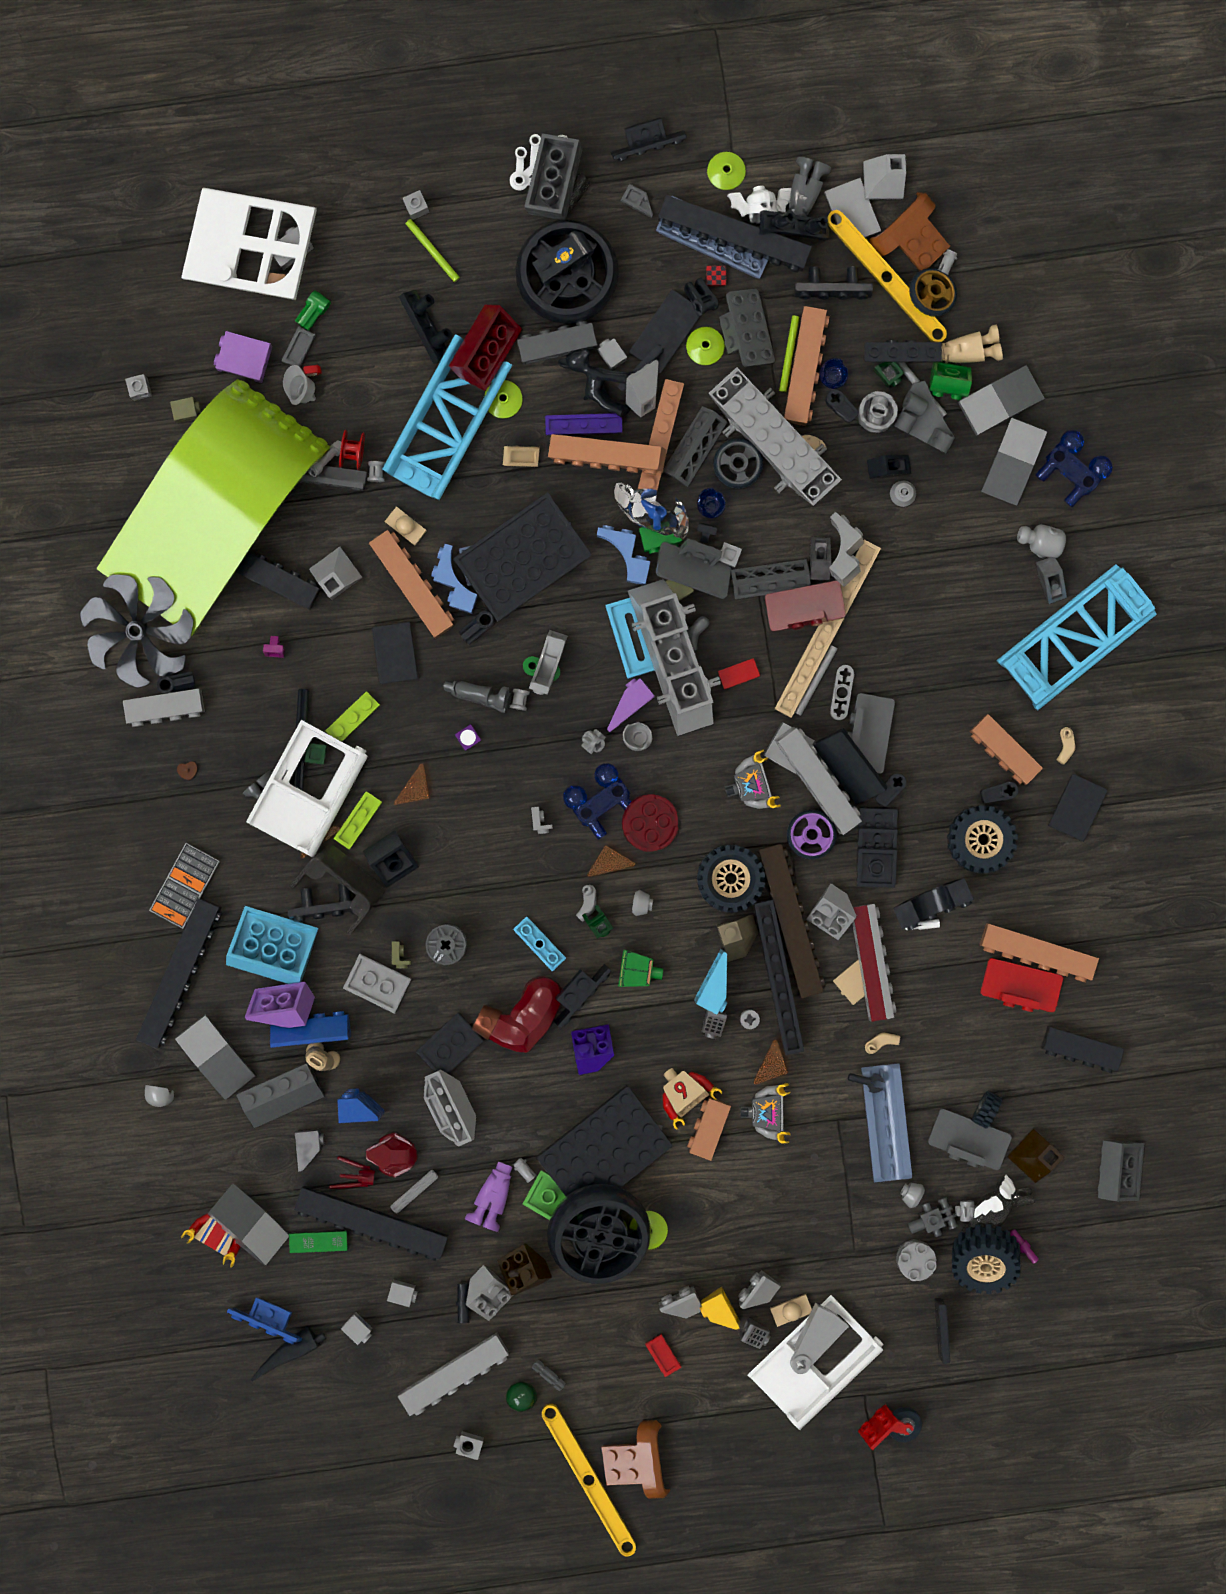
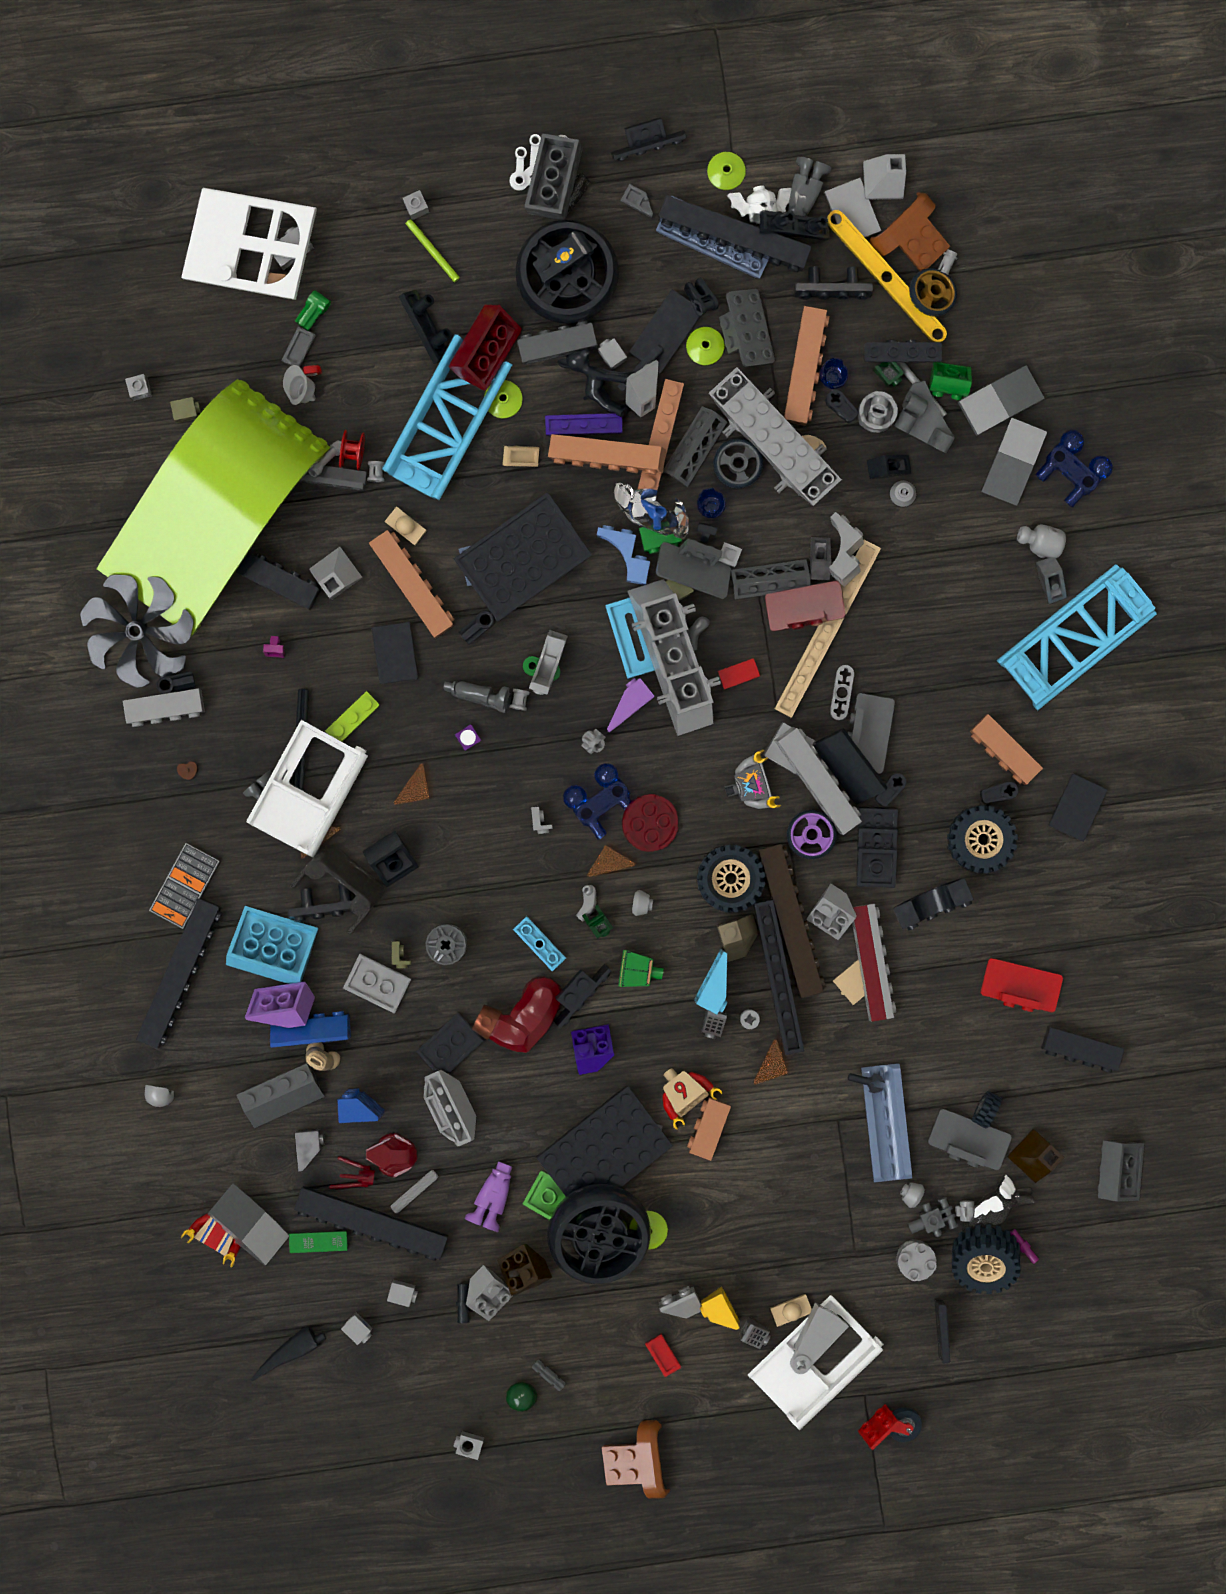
(215, 1056): slope -> none
(243, 356): medium lavender panel -> none
(269, 1317): blue bracket -> none
(315, 753): dark green plate -> none
(358, 820): lime plate -> none
(443, 574): medium blue arch -> none
(453, 1374): light grey brick -> none
(523, 1168): light grey pin -> none
(595, 1491): yellow beam -> none
(637, 736): light grey hair -> none
(716, 275): tile -> none
(760, 1290): light grey slope -> none
(767, 1112): torso -> none
(789, 354): lime piece -> none
(815, 681): light grey bar -> none
(880, 1040): tan arm -> none
(928, 924): white piece -> none
(970, 347): tan piece -> none
(1038, 951): nougat brick -> none
(1068, 745): tan arm -> none

